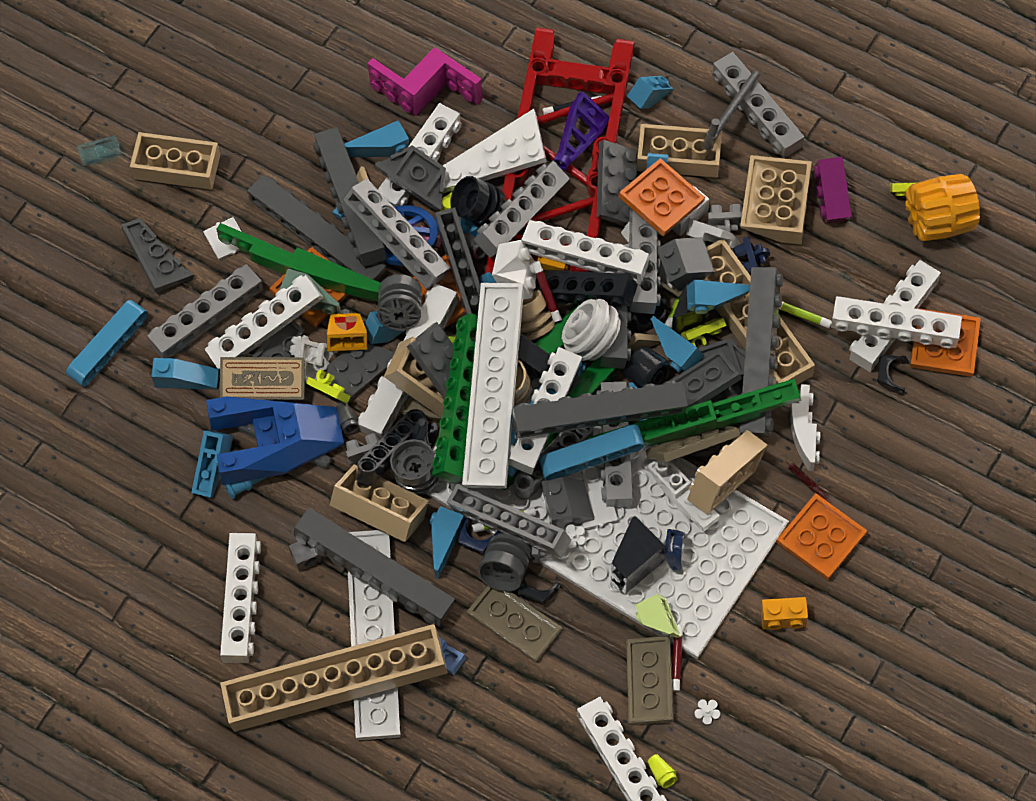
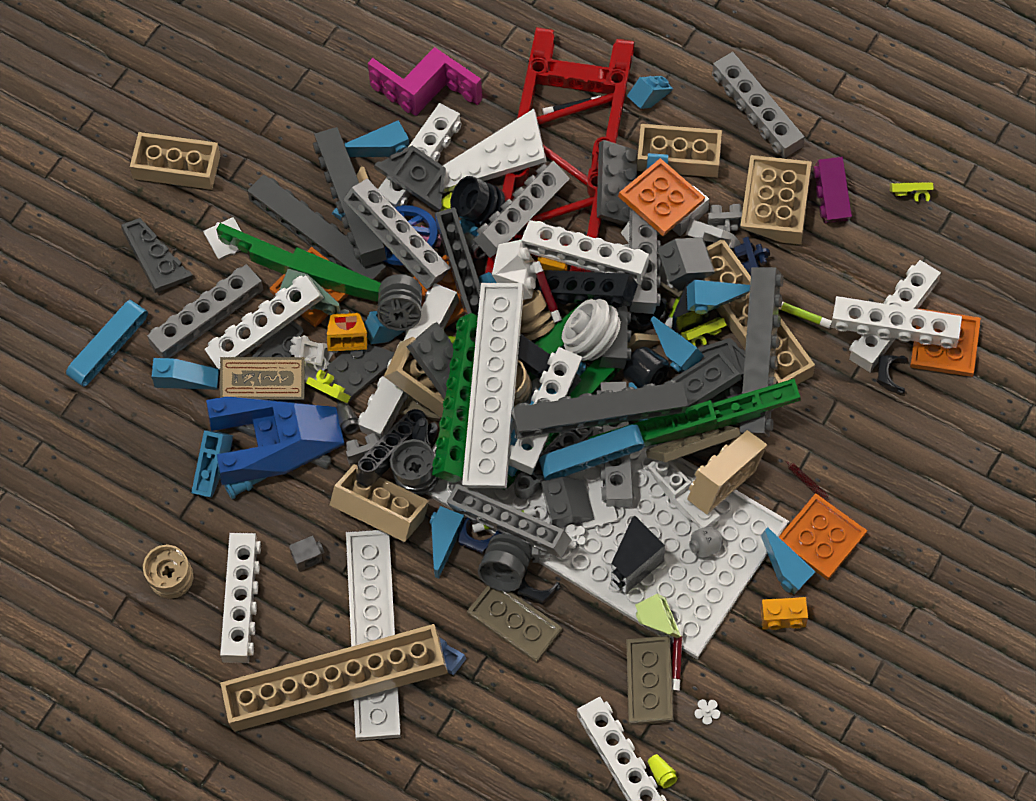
(99, 150): clear light blue plate -> none
(161, 562): none -> tan wheel
(374, 567): dark grey brick -> none
(592, 116): dark purple plate -> none
(674, 558): dark blue helmet -> none
(705, 541): none -> light grey head
(718, 124): dark grey bar -> none
(788, 566): none -> dark azure slope
(803, 430): white slope -> none
(942, 207): light orange wheel -> none

